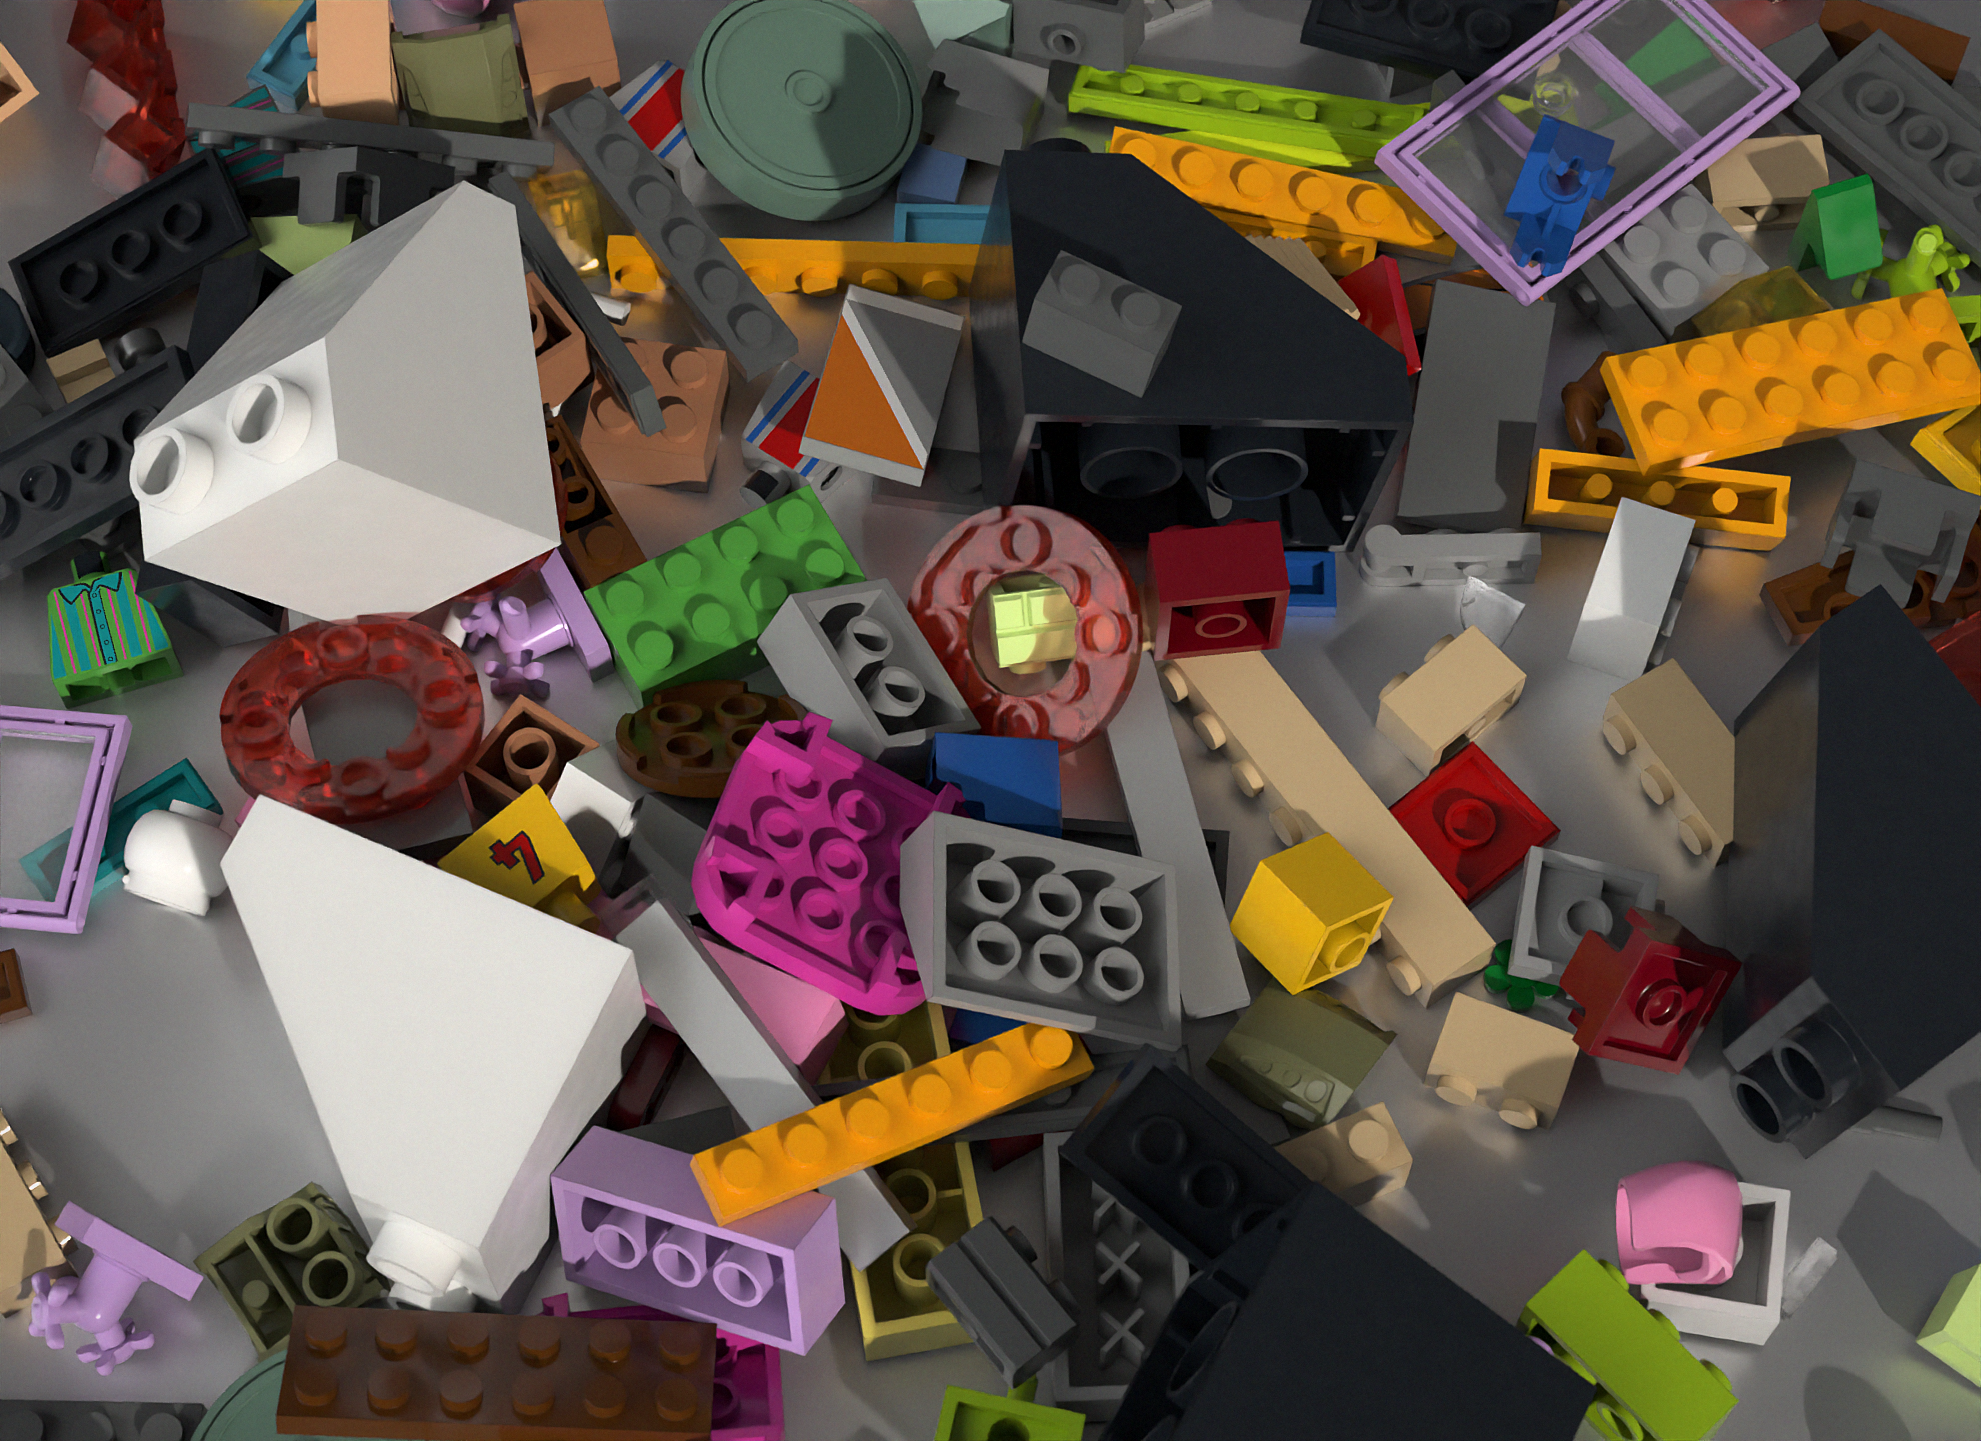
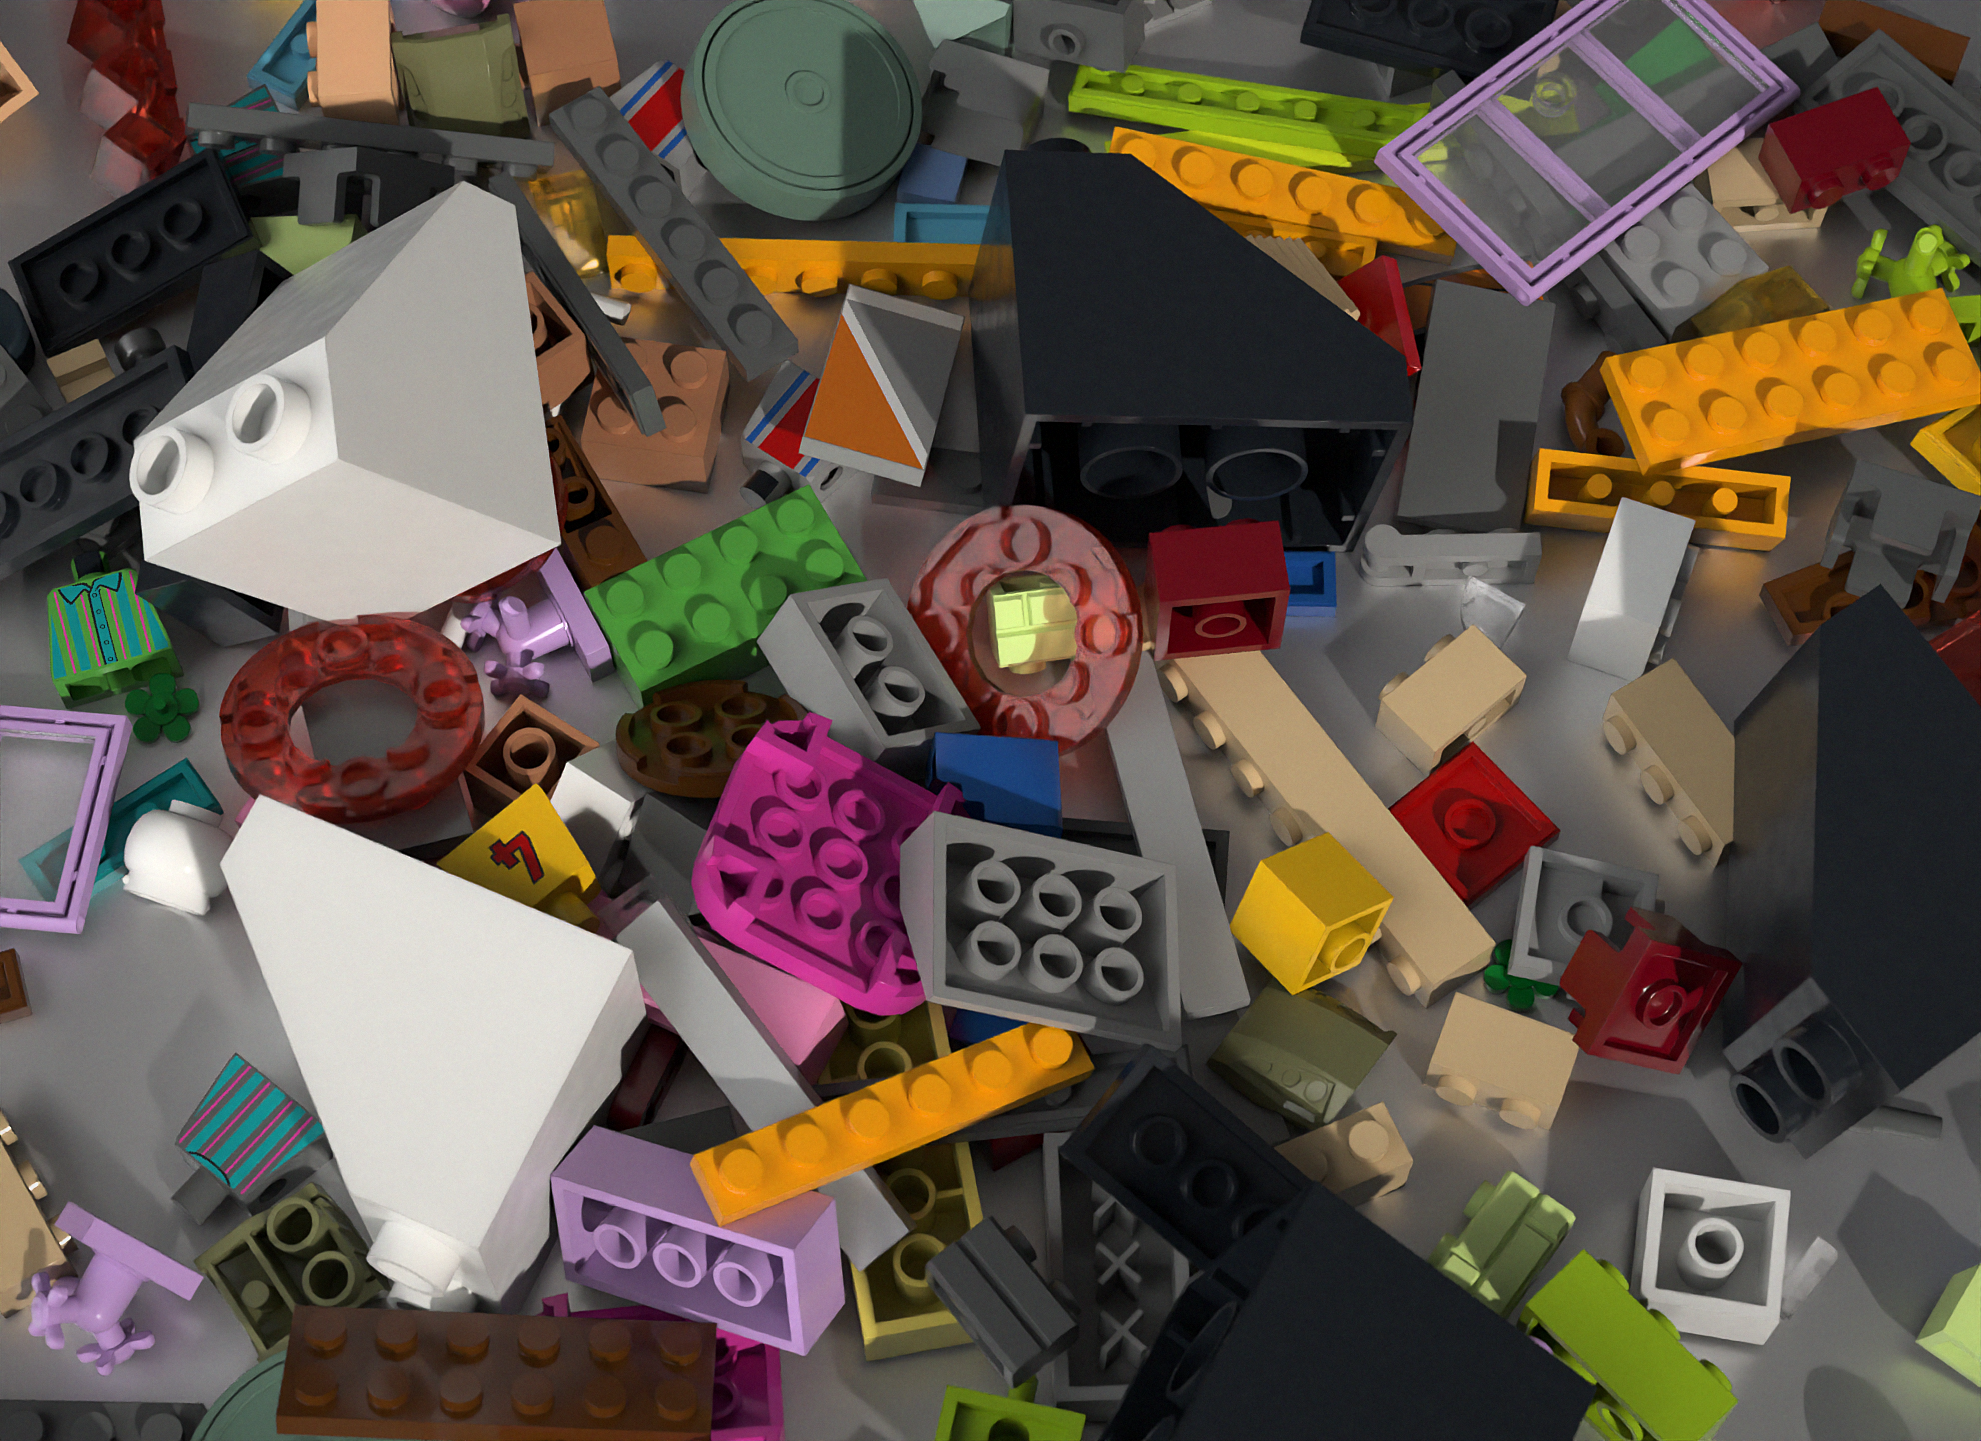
(162, 710): none -> green plant
(247, 1144): none -> dark grey torso
(1101, 323): dark grey brick -> none
(1505, 1243): none -> yellowish green brick
(1554, 202): blue piece -> none
(1678, 1224): bright pink piece -> none
(1834, 151): none -> dark red brick
(1838, 230): green slope -> none

